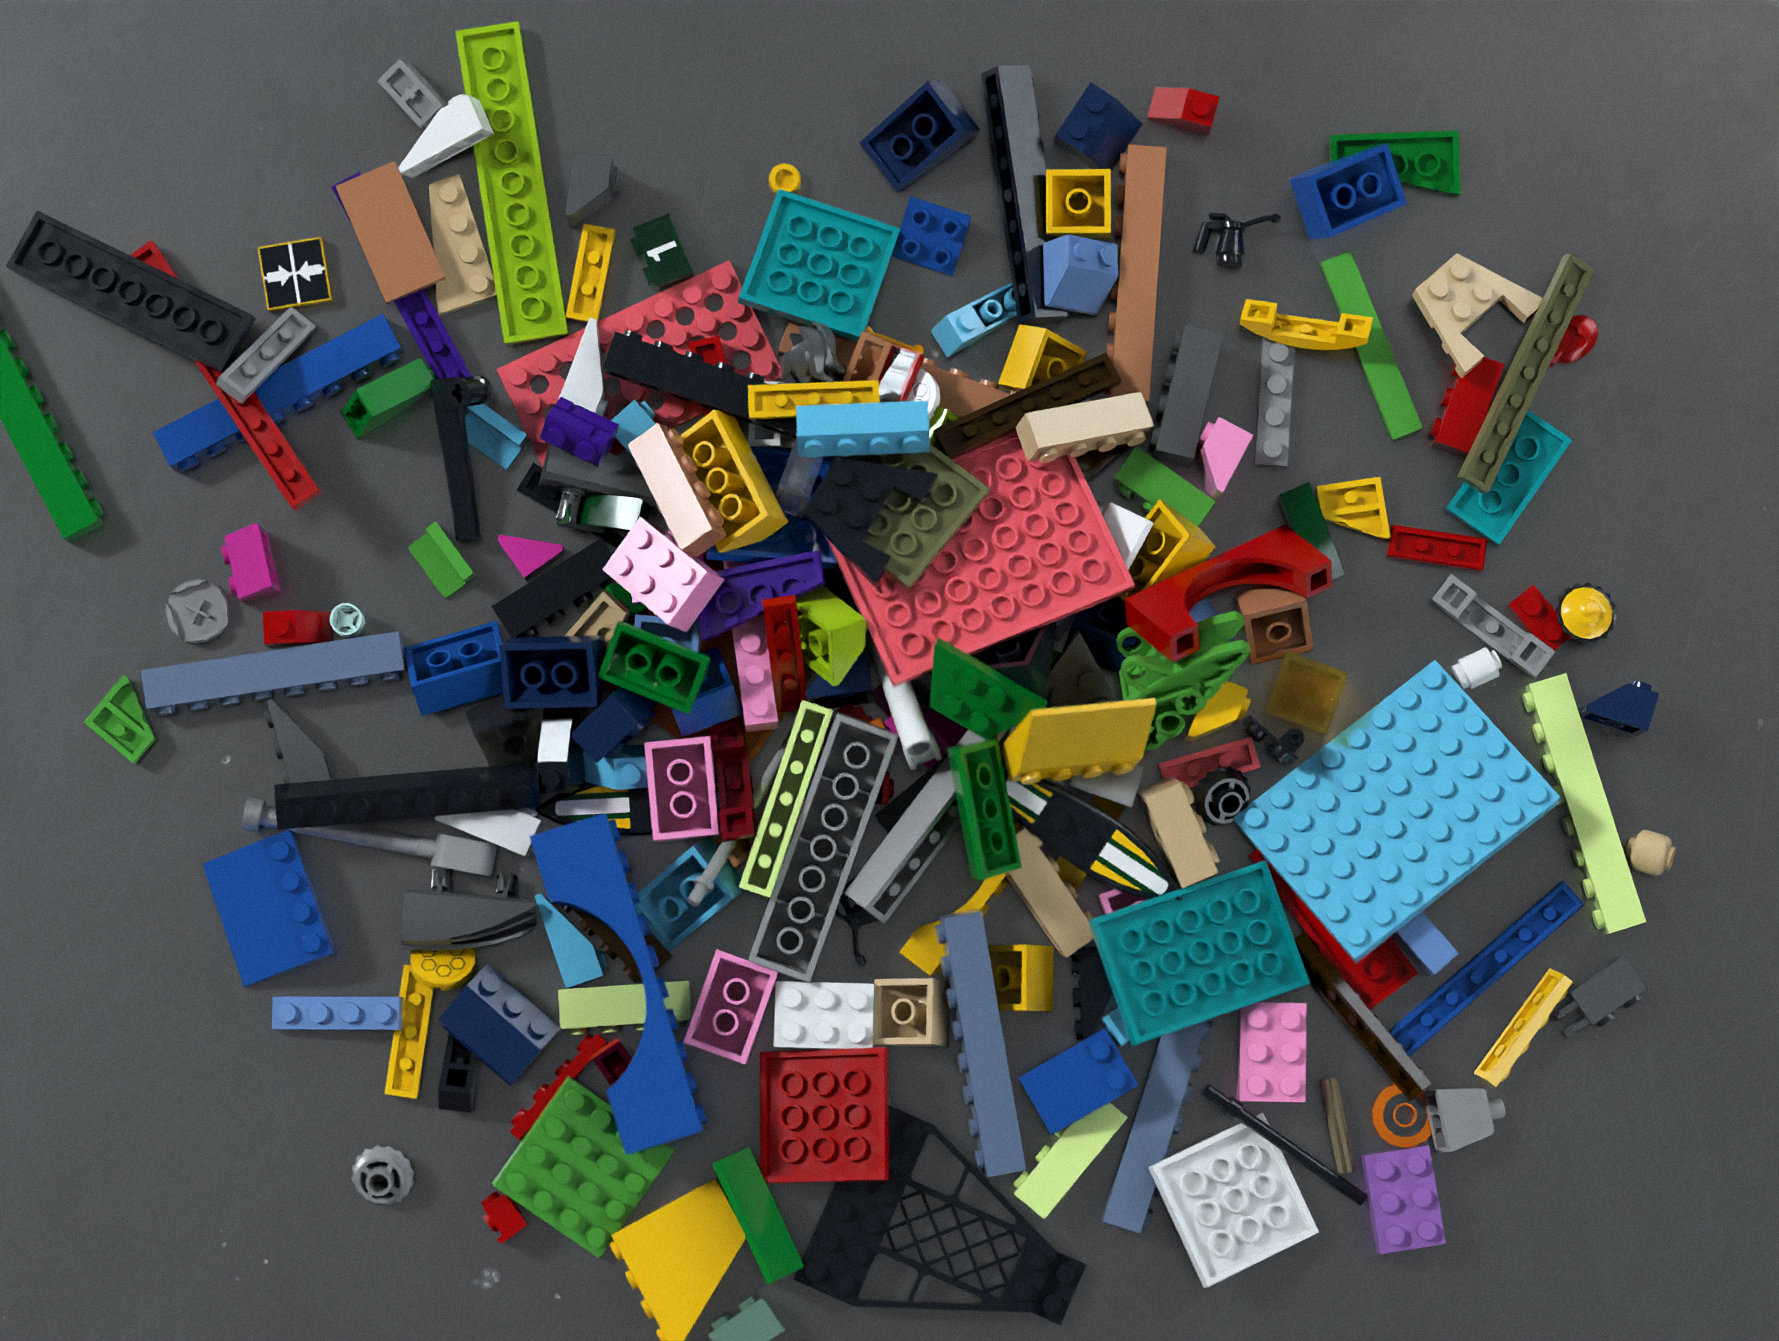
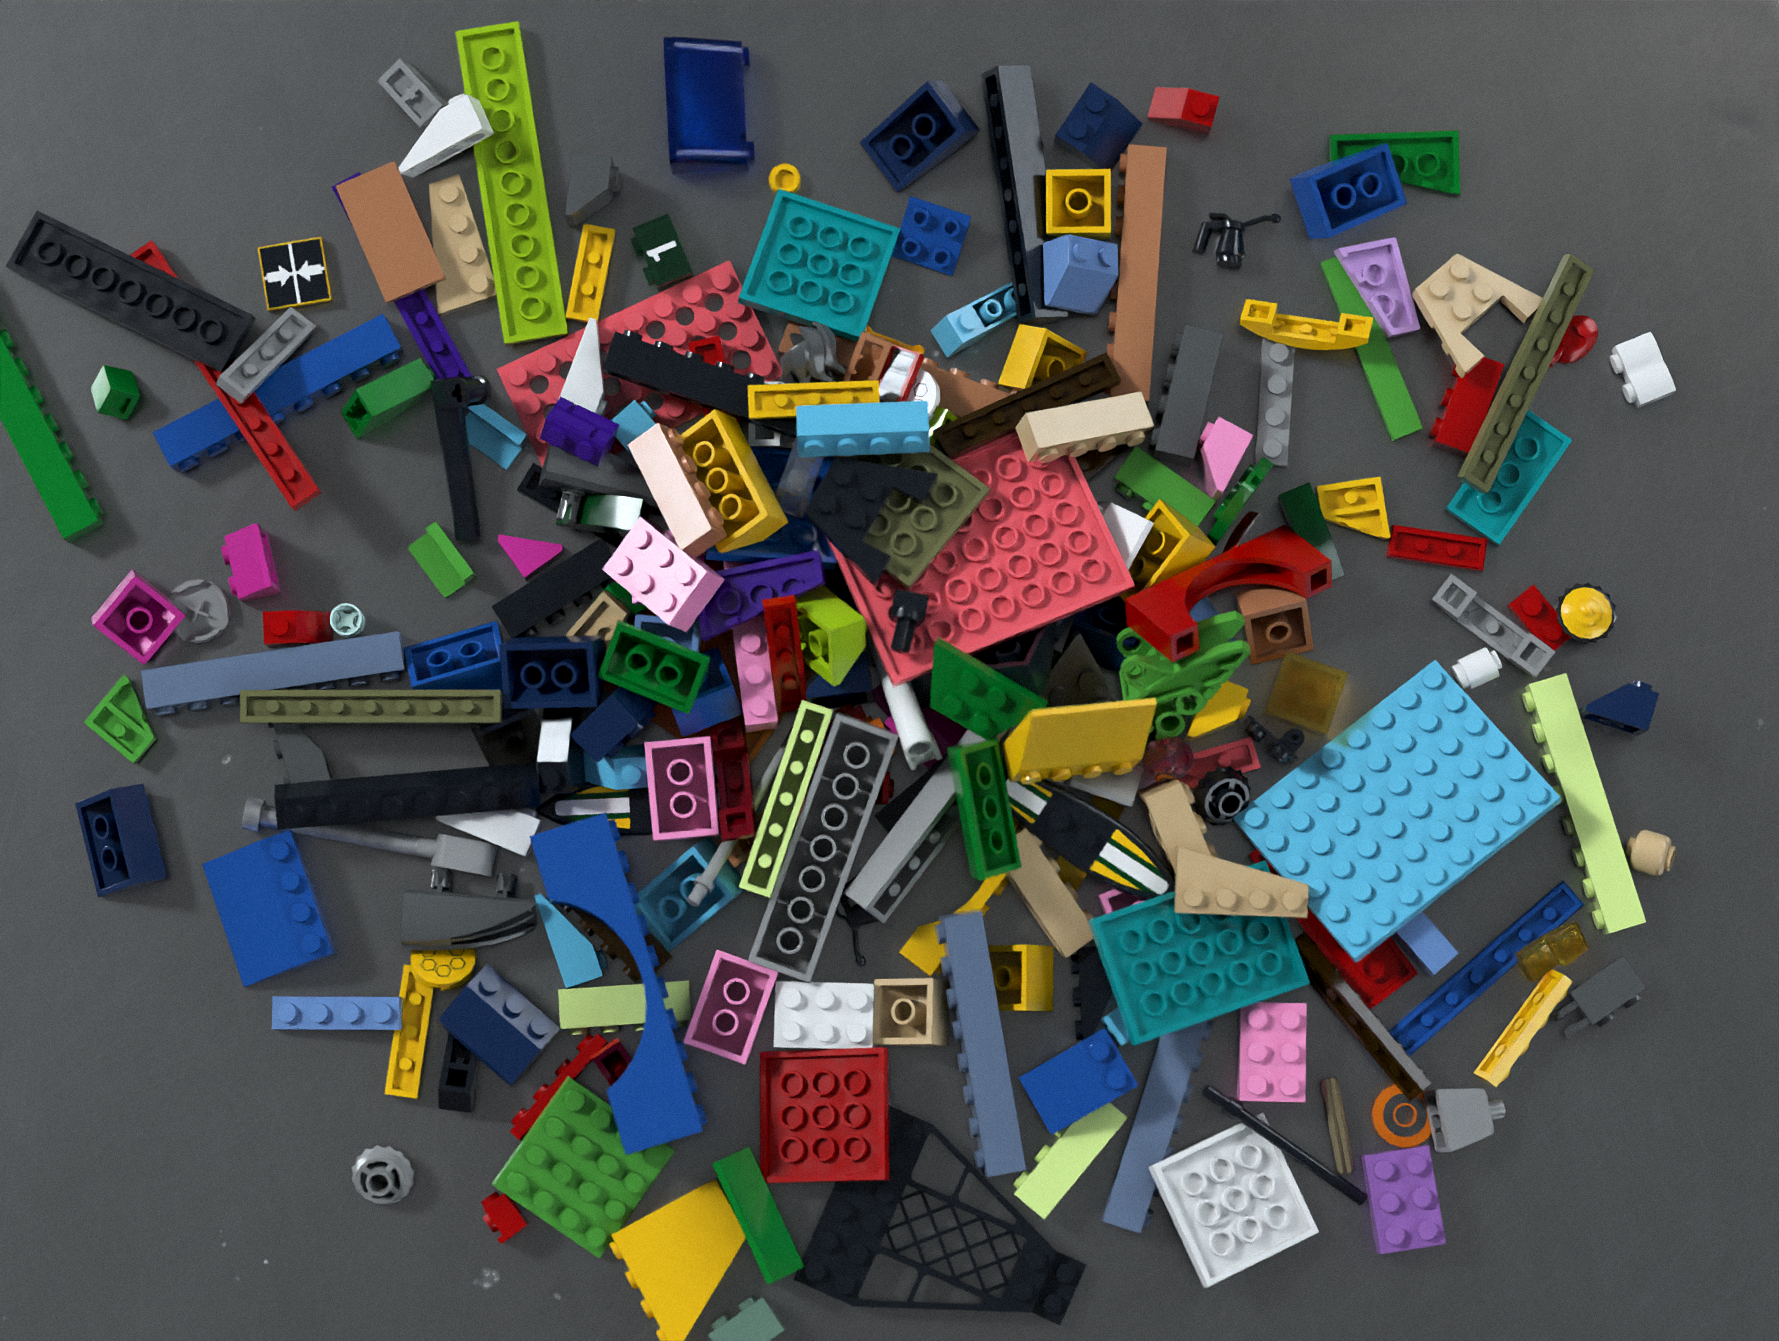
(115, 392): none -> green panel
(120, 840): none -> dark blue slope
(137, 617): none -> dark pink slope
(370, 706): none -> olive plate
(706, 105): none -> clear blue windscreen
(907, 612): none -> black axle
(1167, 759): none -> clear pink head
(1227, 888): none -> tan wing
(1238, 498): none -> green wing
(1239, 531): none -> red sticker
(1382, 283): none -> lavender wing
(1553, 948): none -> clear yellow slope
(1643, 370): none -> white brick

